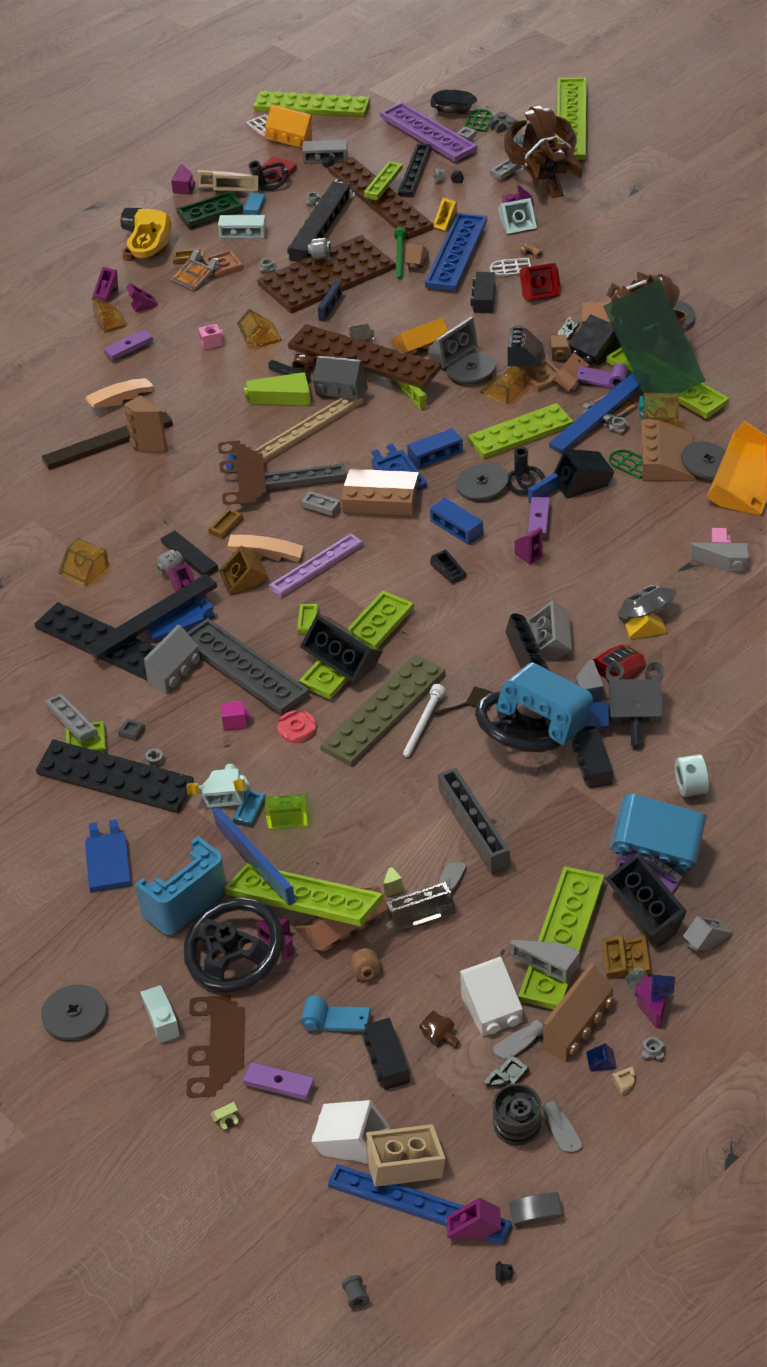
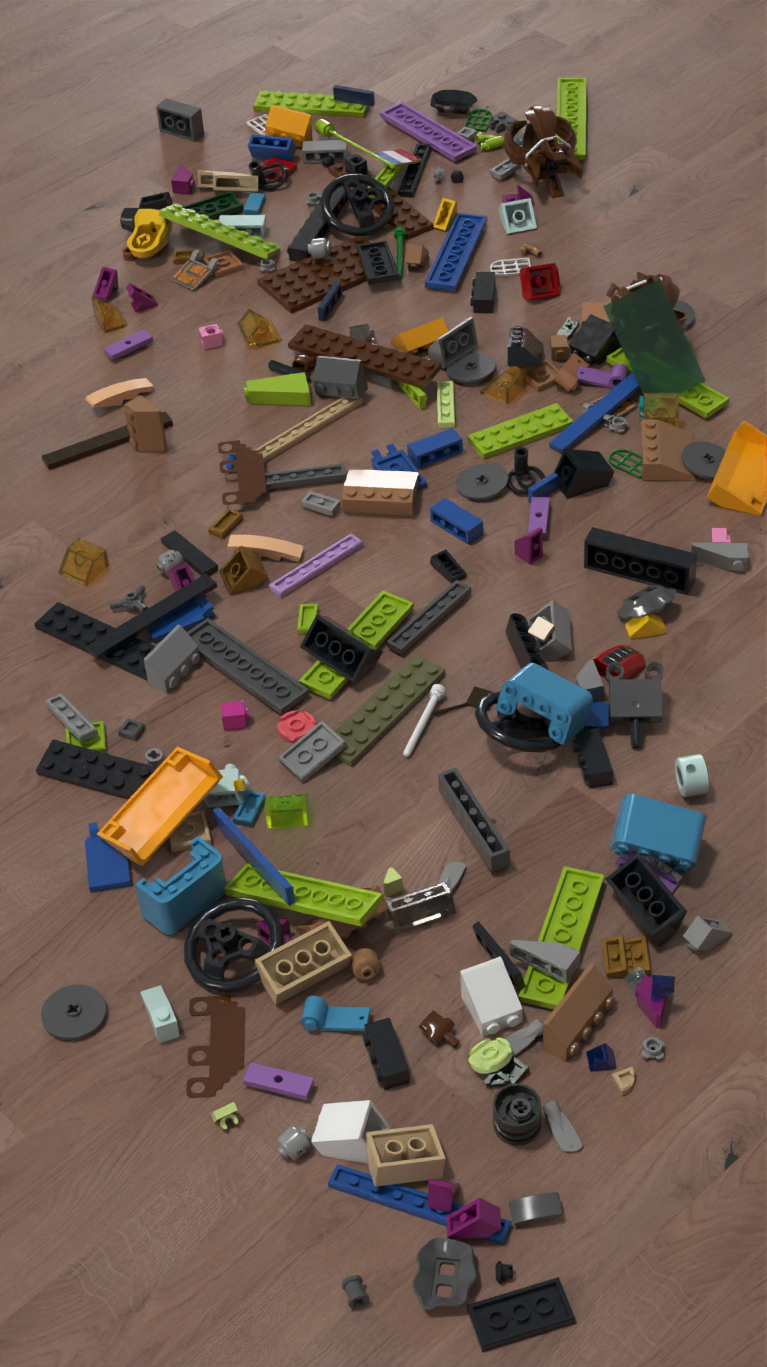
(132, 601): none -> dark grey piece
(156, 201): none -> black slope
(160, 805): none -> light orange slope
(180, 119): none -> dark grey brick
(190, 828): none -> tan tile
(219, 231): none -> lime plate
(268, 146): none -> blue brick
(294, 1143): none -> light grey head
(303, 962): none -> tan slope
(312, 751): none -> light grey tile
(354, 95): none -> dark blue tile
(356, 165): none -> black brick
(359, 201): none -> black piece
(377, 262): none -> black tile
(391, 158): none -> flag
(427, 1278): none -> dark grey piece
(428, 617): none -> dark grey plate
(441, 1194): none -> magenta slope
(445, 404): none -> yellowish green tile
(489, 141): none -> lime plant
(490, 1055): none -> yellowish green tile
(495, 951): none -> black tile
(520, 1314): none -> black tile
(541, 629): none -> tile
(639, 560): none -> black brick

